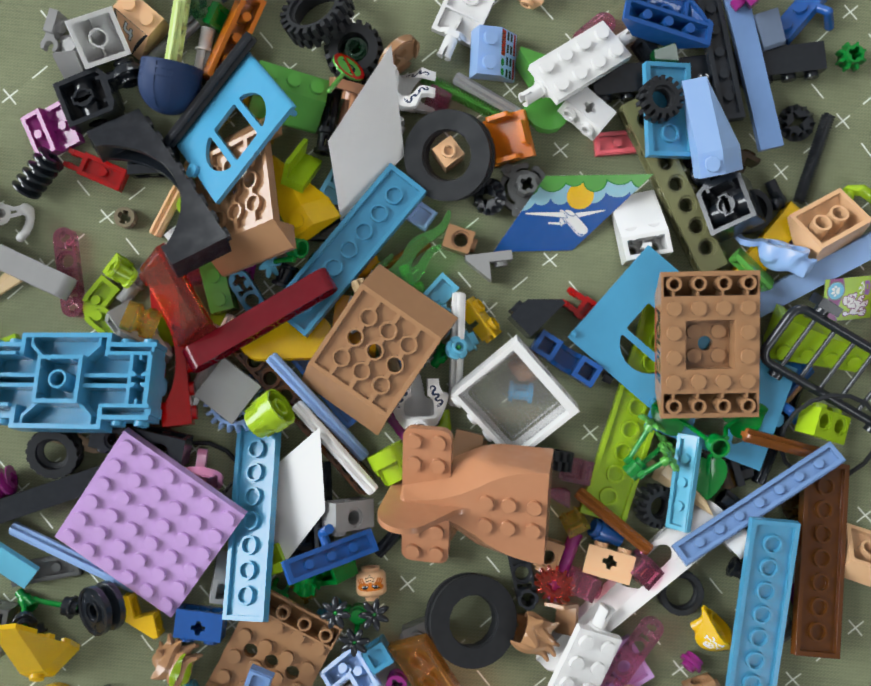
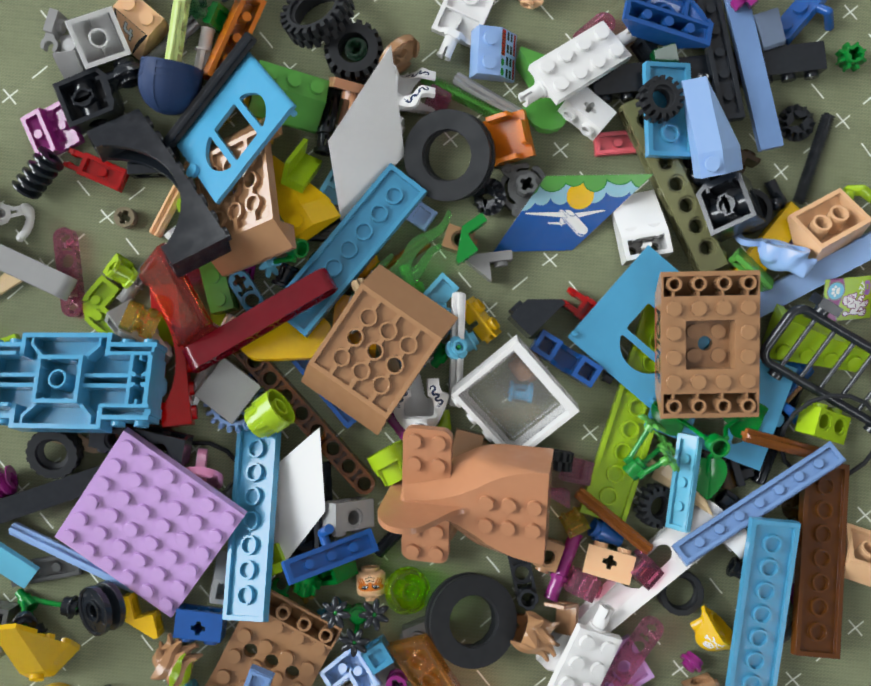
(317, 406): light blue axle -> none
(335, 448): white axle -> none
(346, 67): bright green piece -> none
(406, 590): none -> clear neon green cone
(448, 154): light nougat brick -> none
(466, 246): none -> green slope
(562, 581): clear red gear -> none

